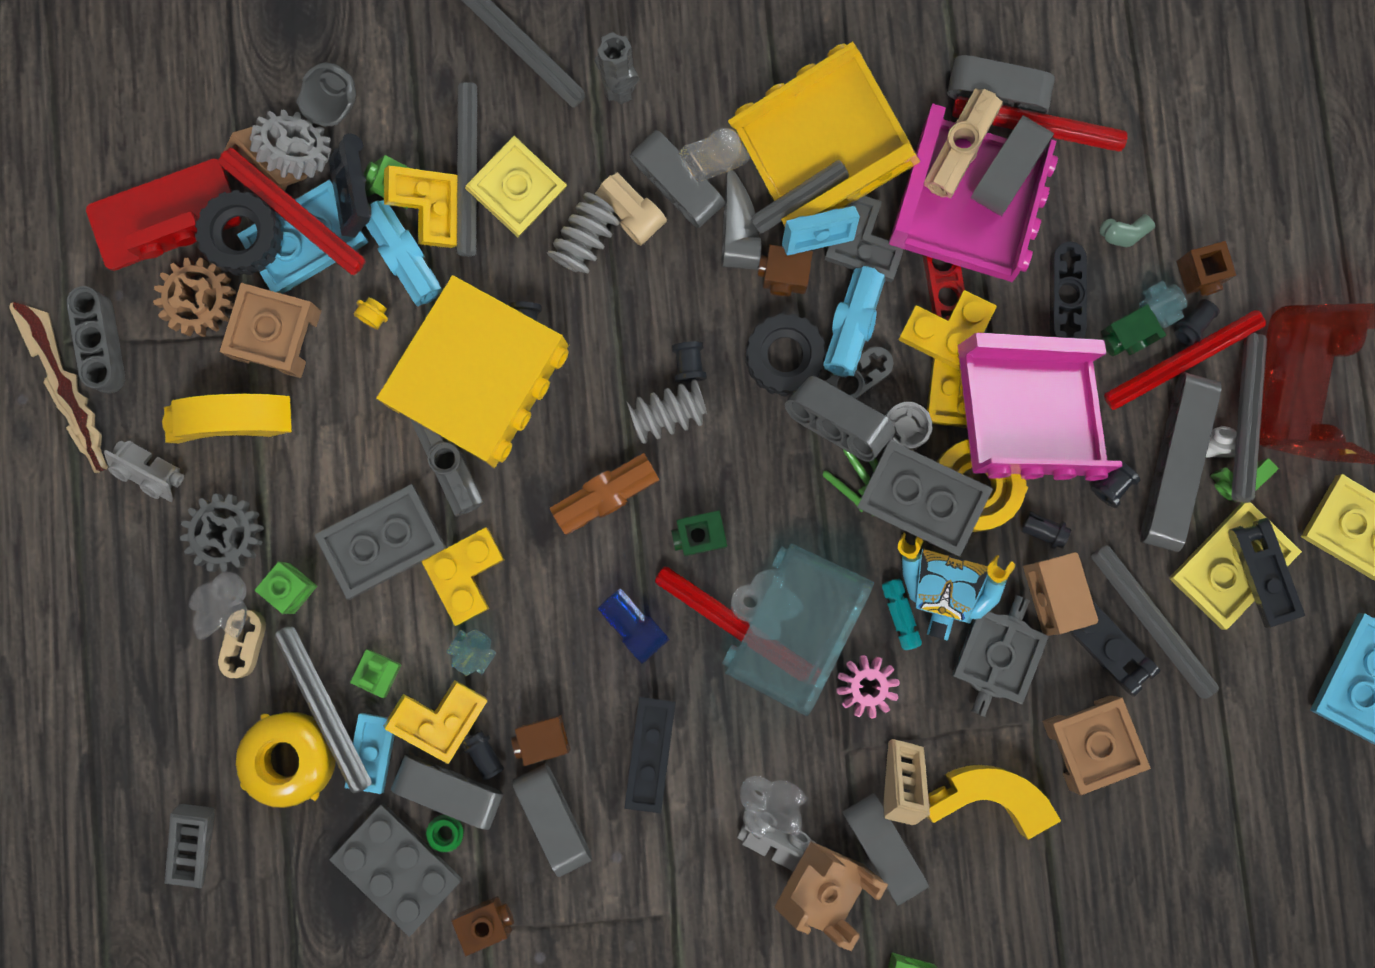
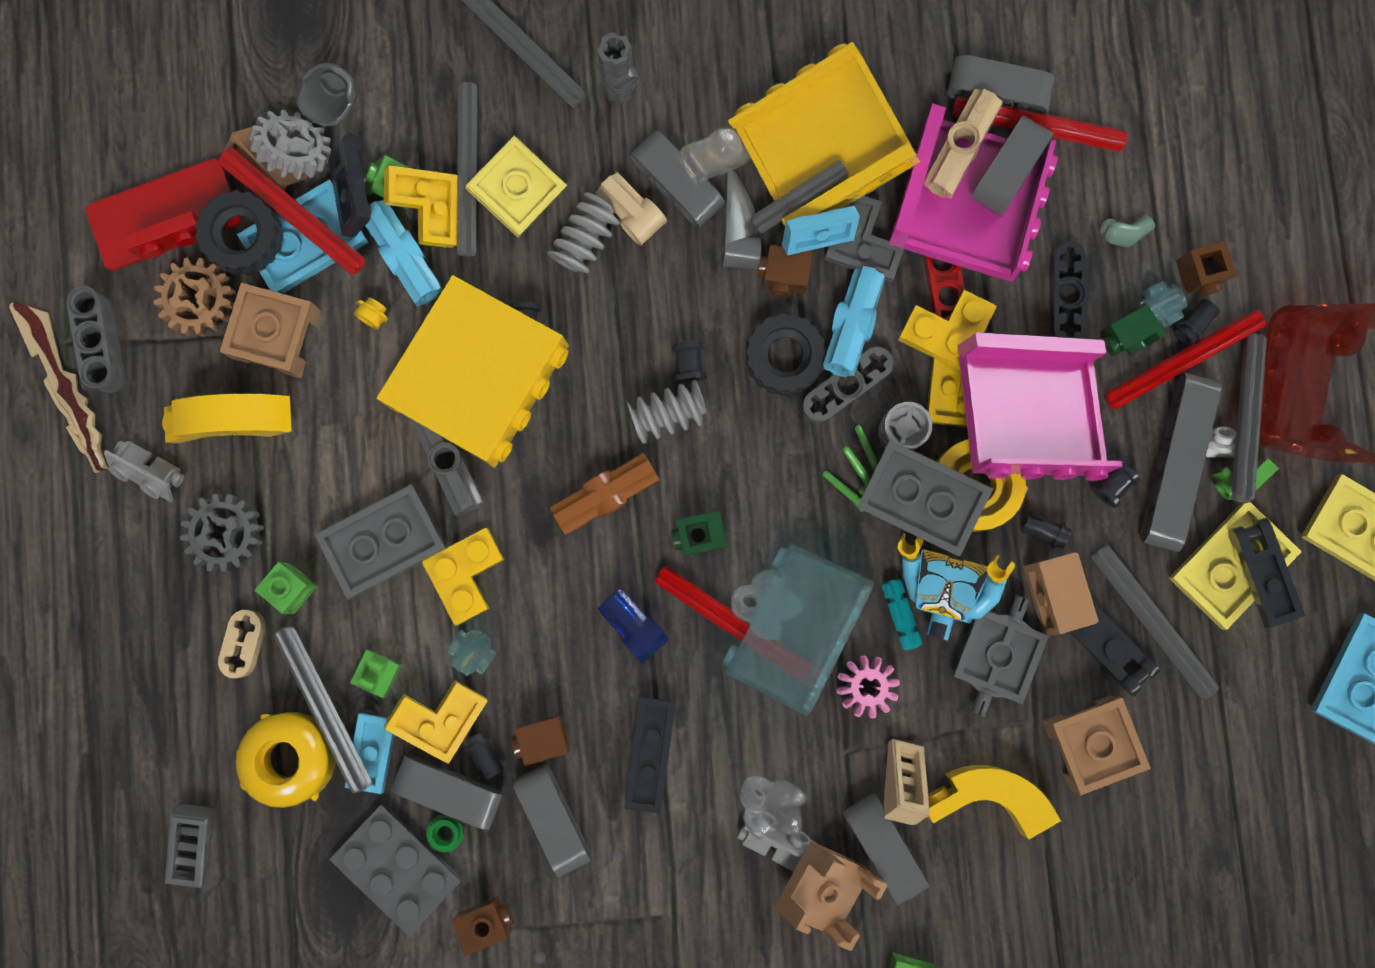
(219, 607): clear plate -> none
(840, 418): dark grey beam -> none

